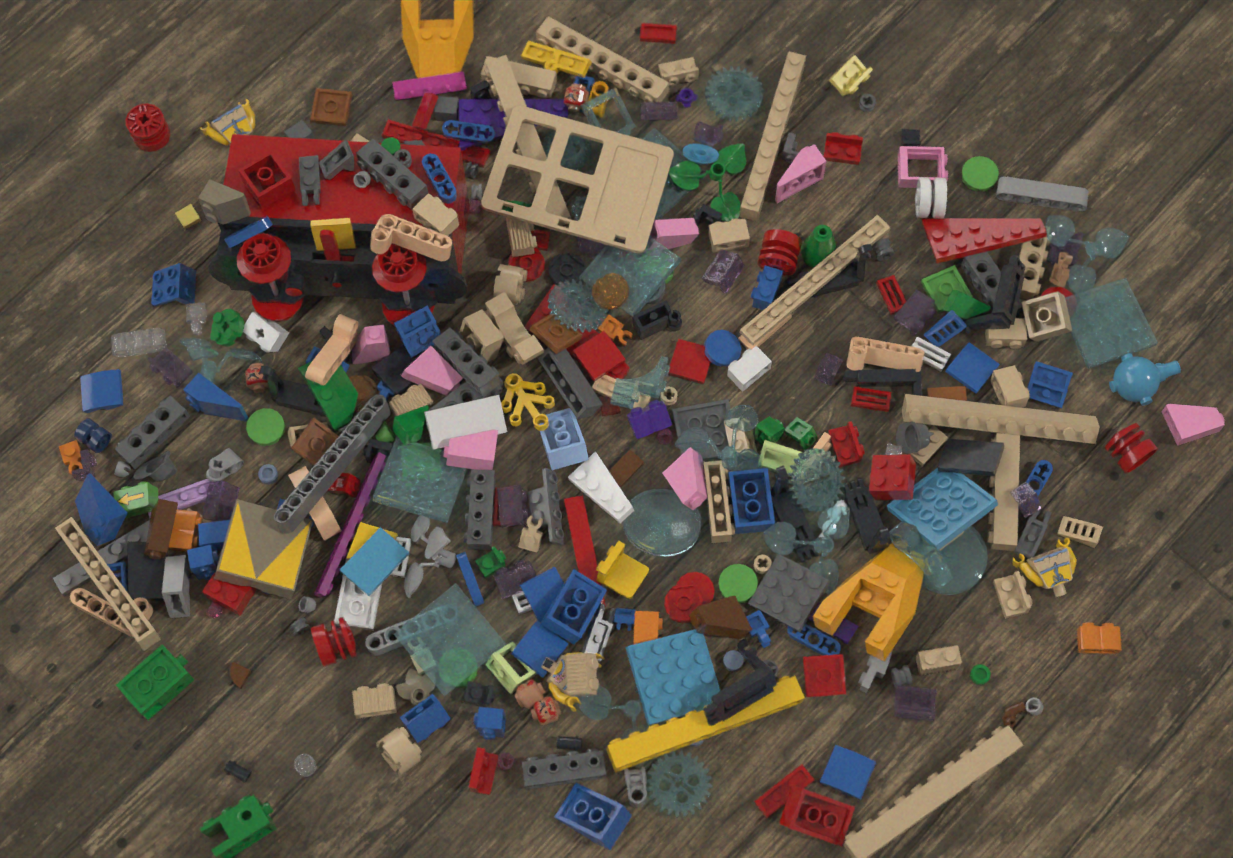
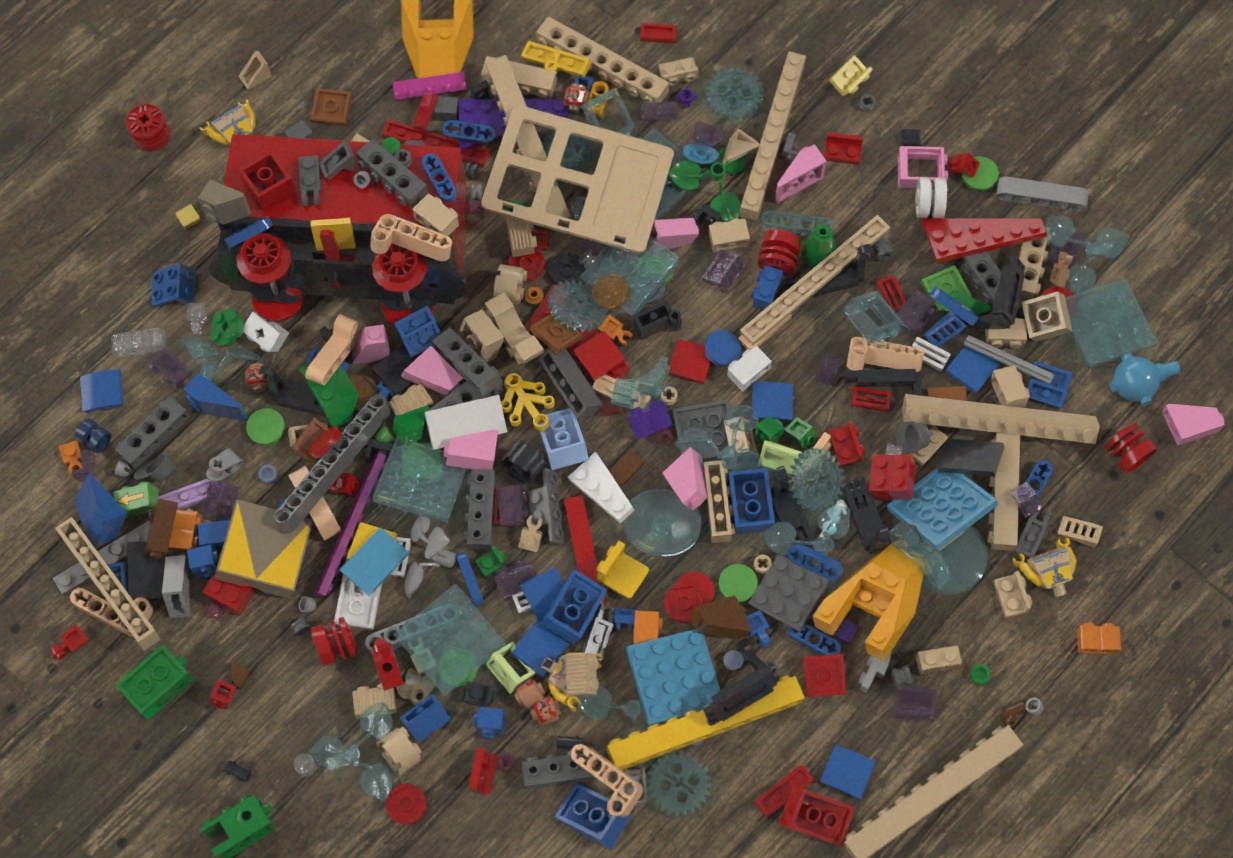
(72, 639): none -> red plate
(220, 698): none -> red brick
(255, 71): none -> tan slope
(322, 443): none -> red tile
(331, 755): none -> clear light blue plant
(386, 659): none -> red torso
(406, 804): none -> red tile
(523, 462): none -> black brick
(533, 300): none -> orange plate
(587, 259): none -> dark grey bush
(605, 775): none -> light nougat beam
(739, 146): none -> tan slope
(773, 400): none -> blue slope
(797, 219): none -> clear light blue beam
(804, 561): none -> blue beam
(867, 327): none -> clear light blue window
(953, 305): none -> blue beam
(963, 163): none -> red bracket
(1008, 359): none -> light grey axle

